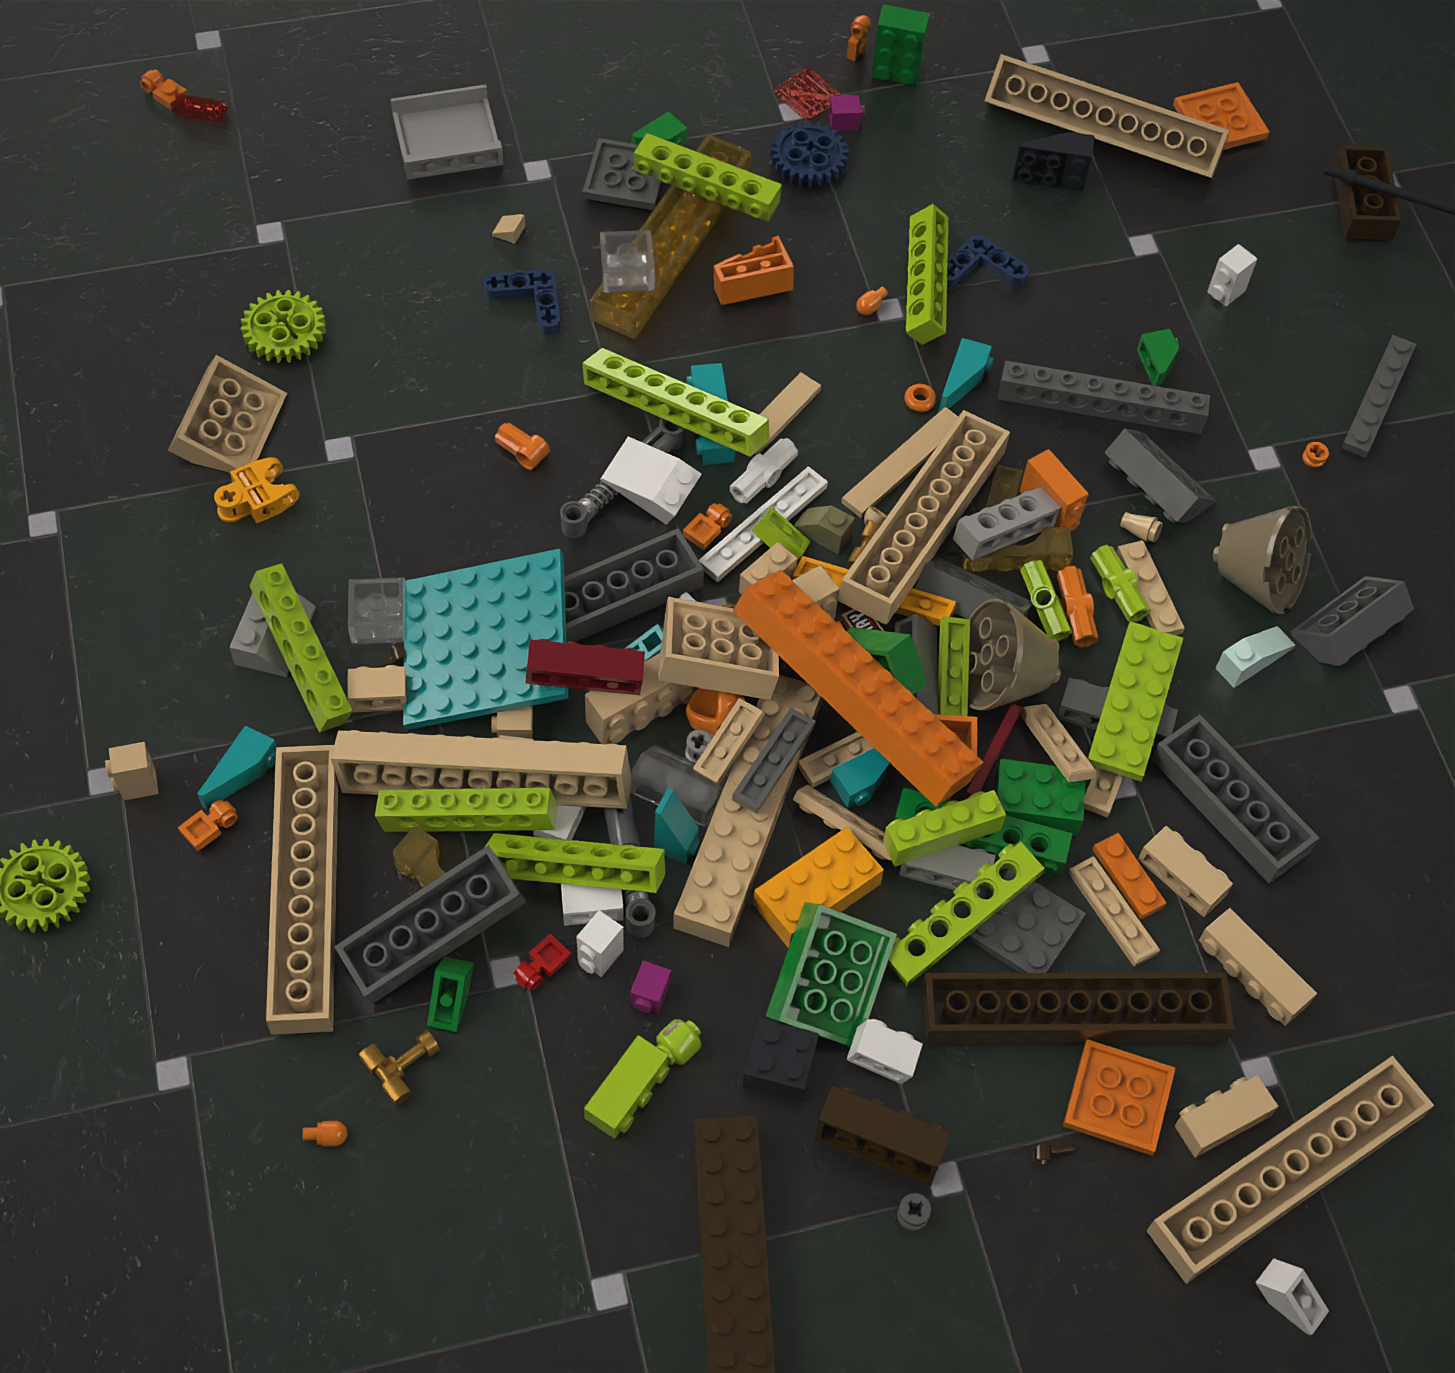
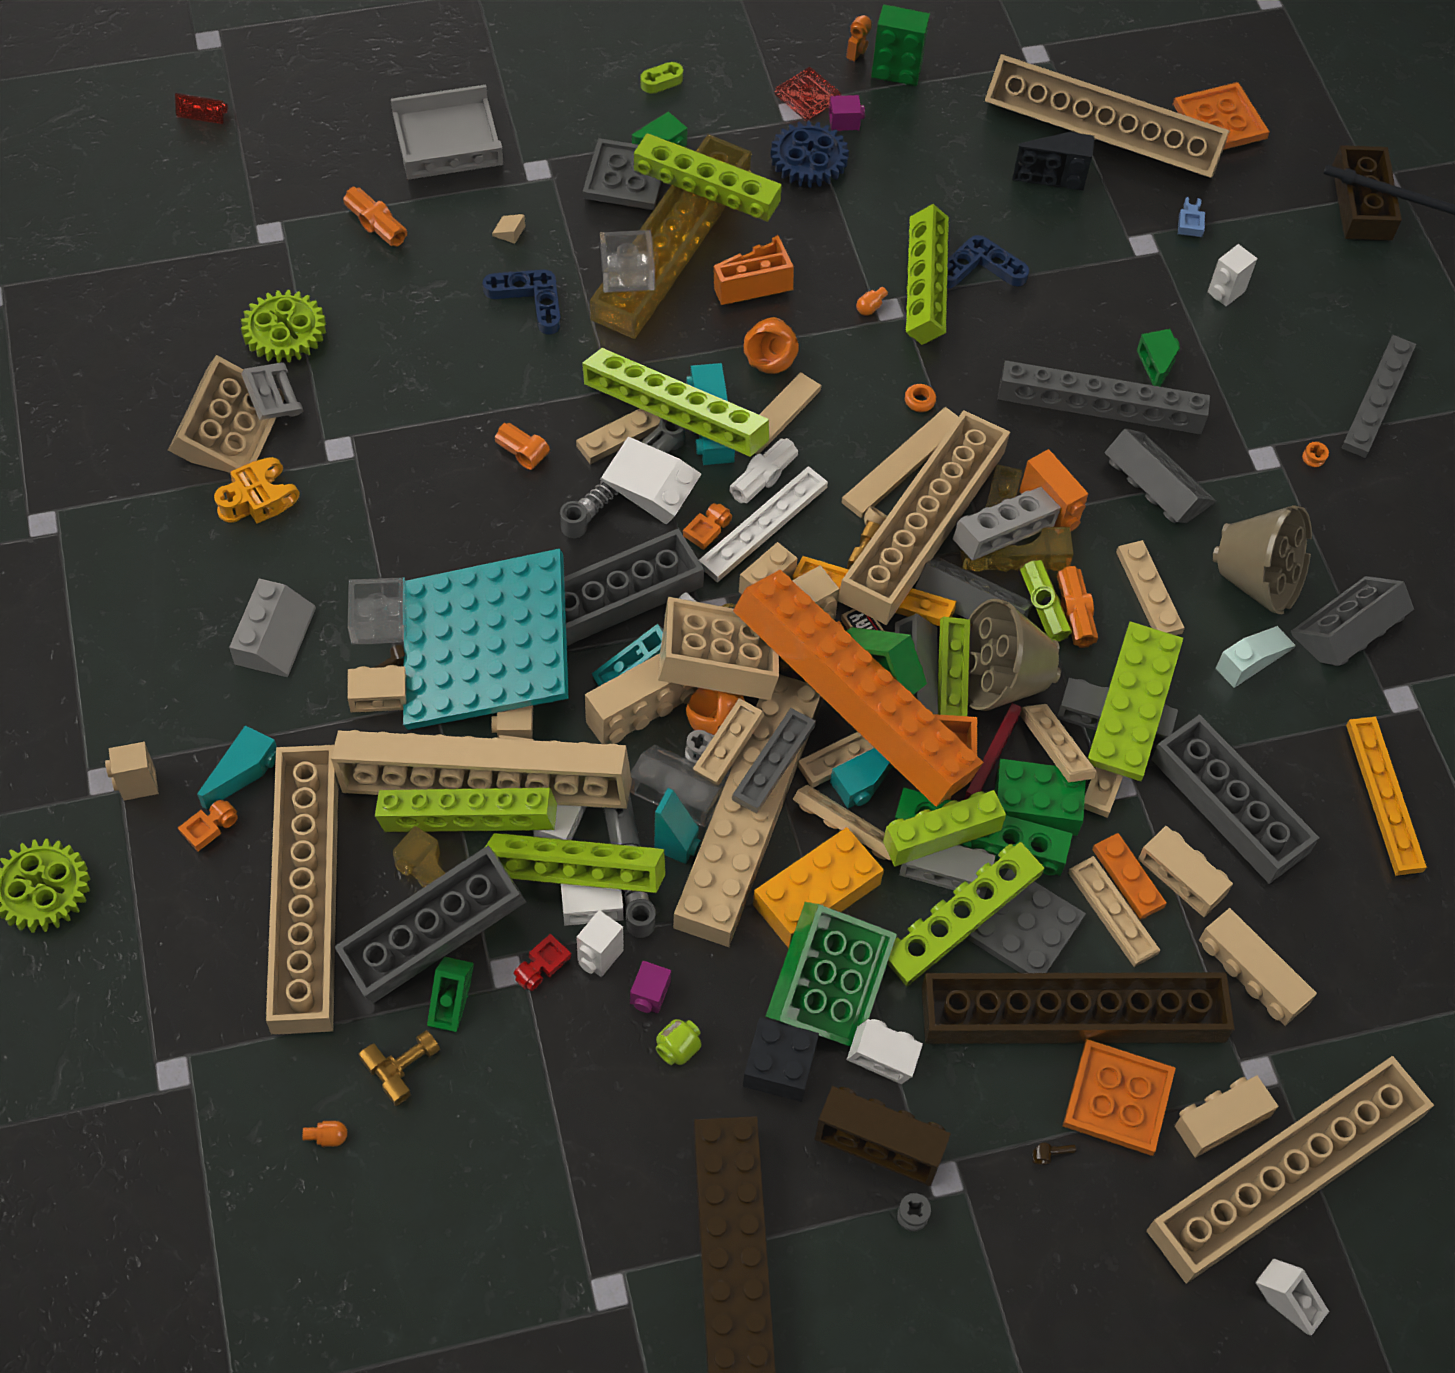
(162, 92): orange plate -> none
(265, 393): none -> light grey plate
(300, 647): lime brick -> none
(375, 216): none -> orange piece
(585, 667): dark red brick -> none
(612, 436): none -> tan plate
(627, 1087): lime brick -> none
(661, 77): none -> lime beam
(771, 346): none -> orange piece
(775, 528): lime slope -> none
(826, 527): olive slope -> none
(967, 371): teal slope -> none
(1120, 583): lime piece -> none
(1142, 526): tan cone -> none
(1191, 220): none -> medium blue plate
(1386, 796): none -> light orange plate

